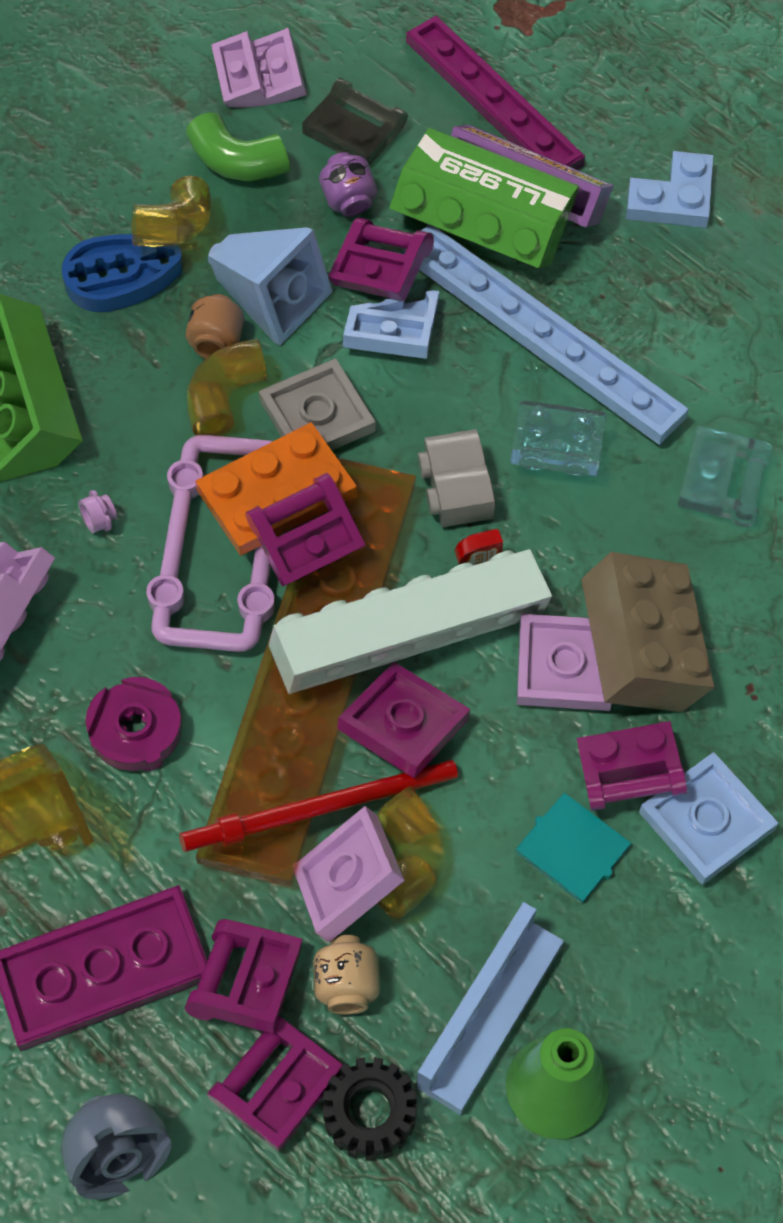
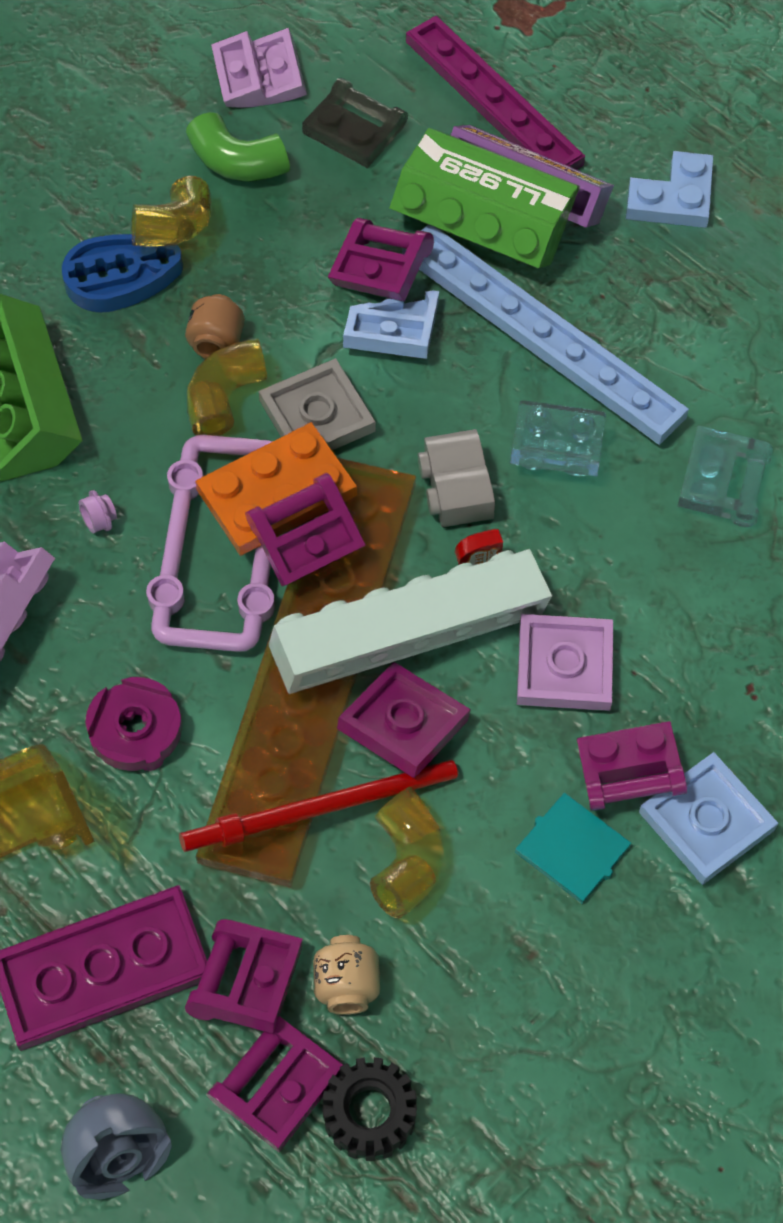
(273, 277): light blue slope -> none
(347, 874): lavender plate -> none
(348, 184): medium lavender head -> none
(488, 1011): light blue fence -> none
(557, 1085): bright green cone -> none
(646, 633): dark tan brick -> none

